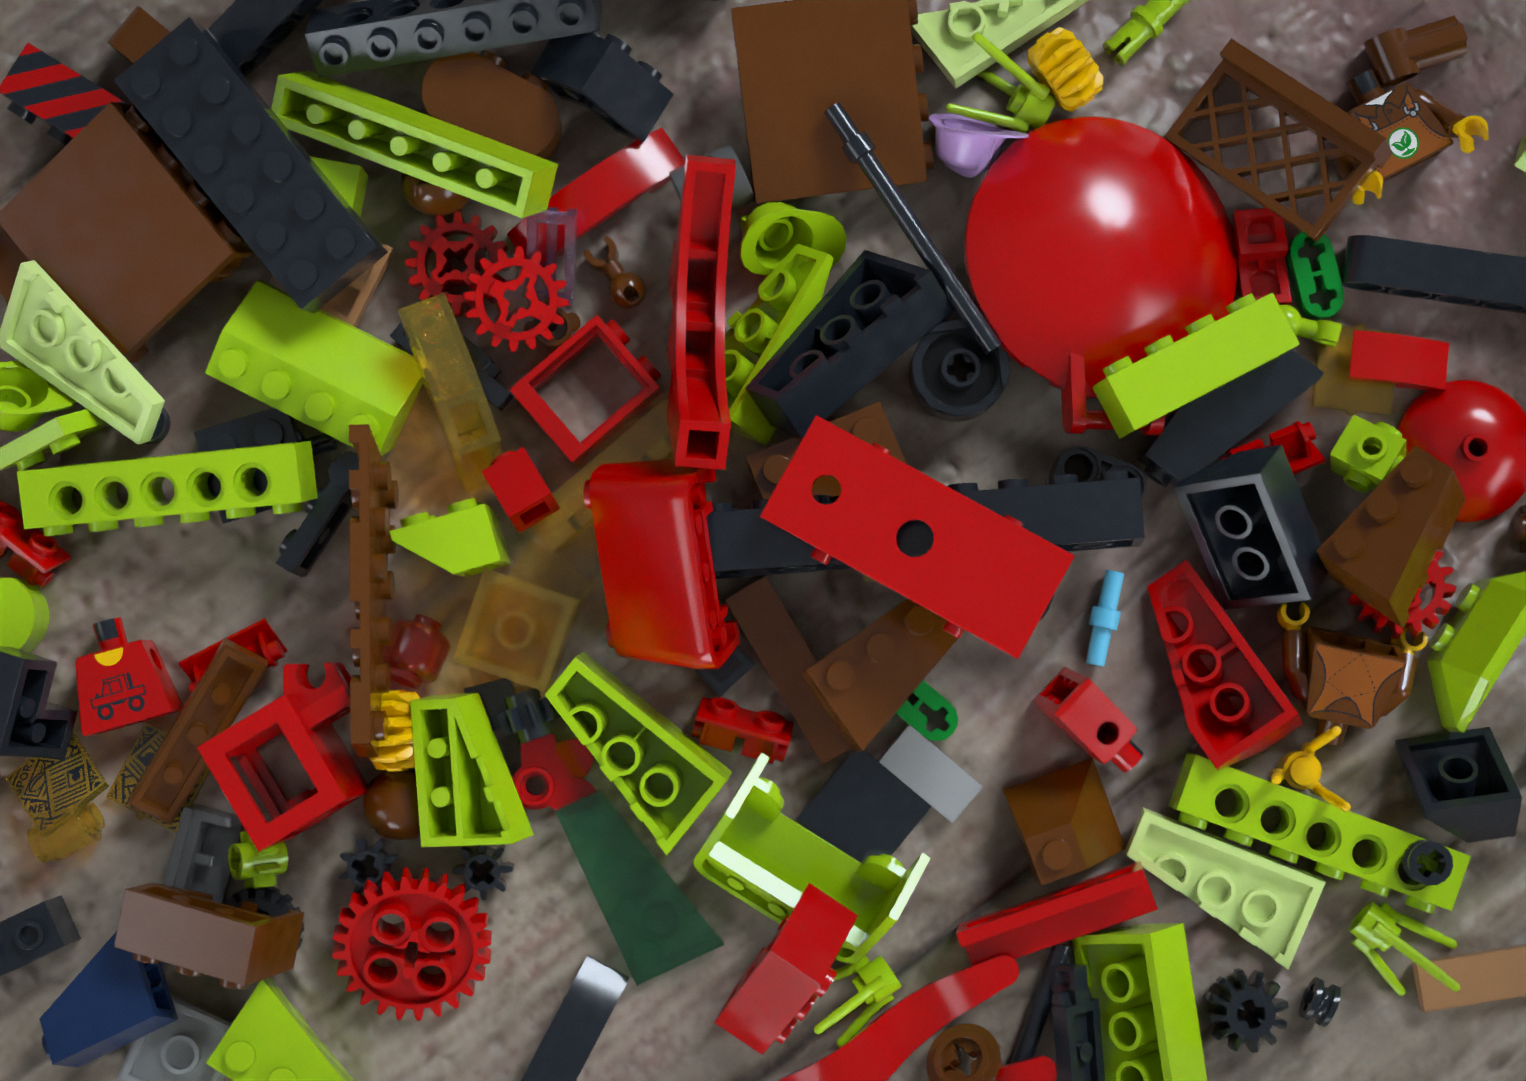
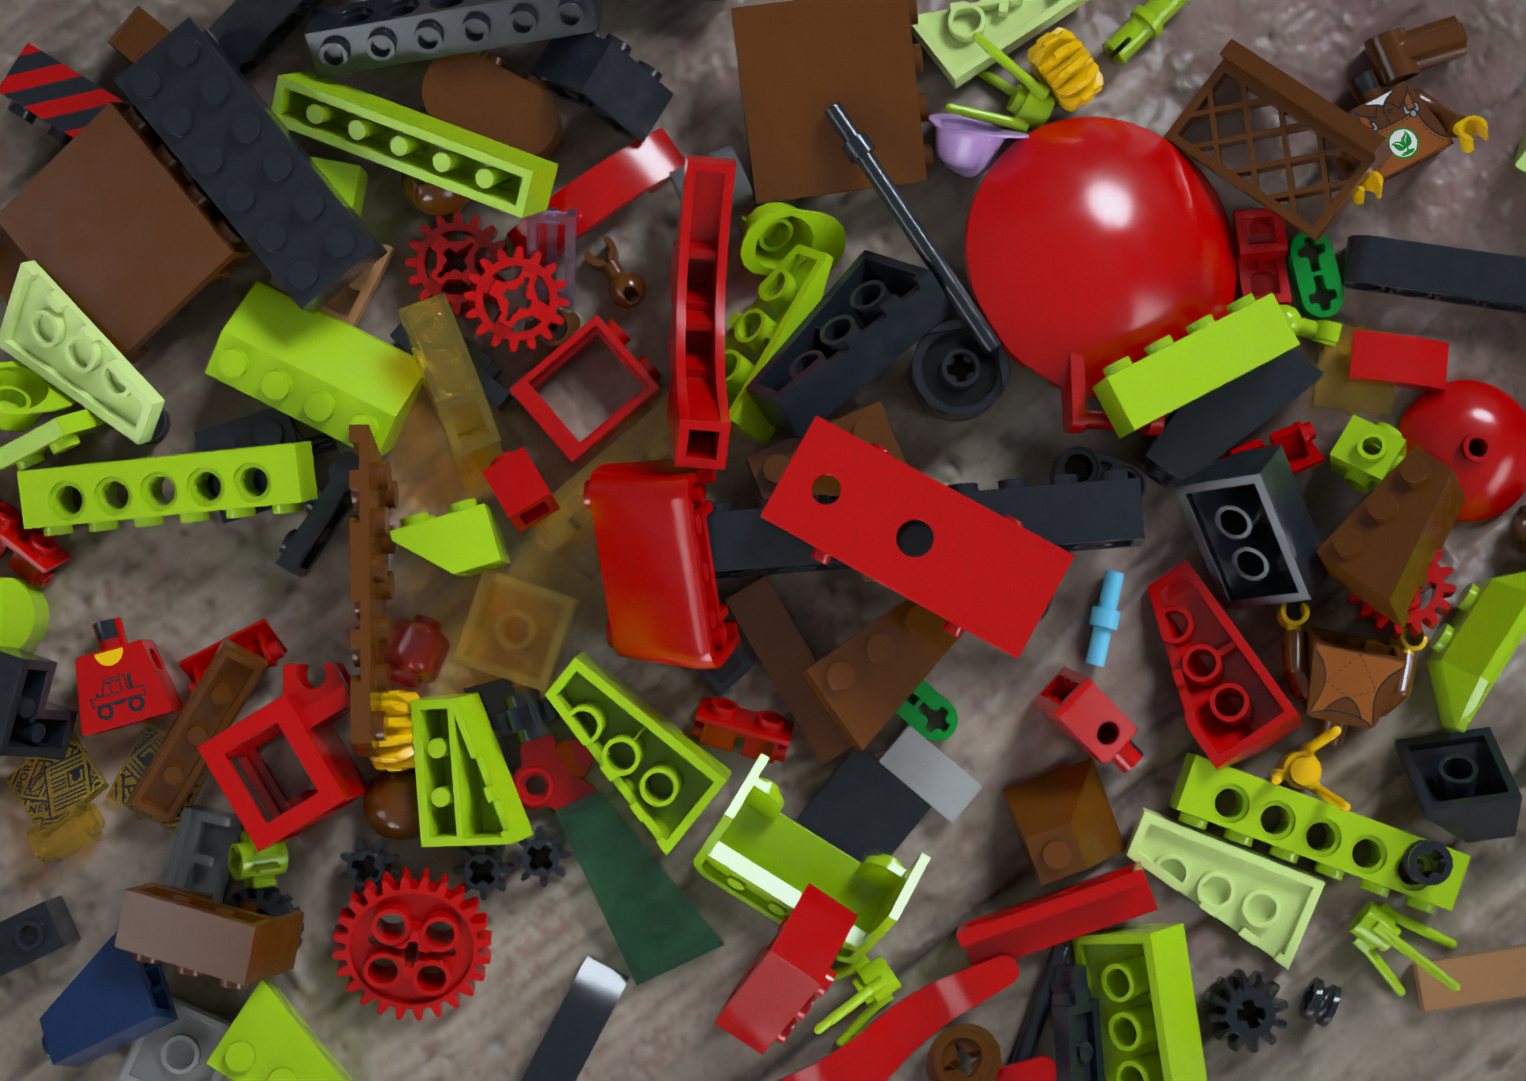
(555, 856): none -> black gear

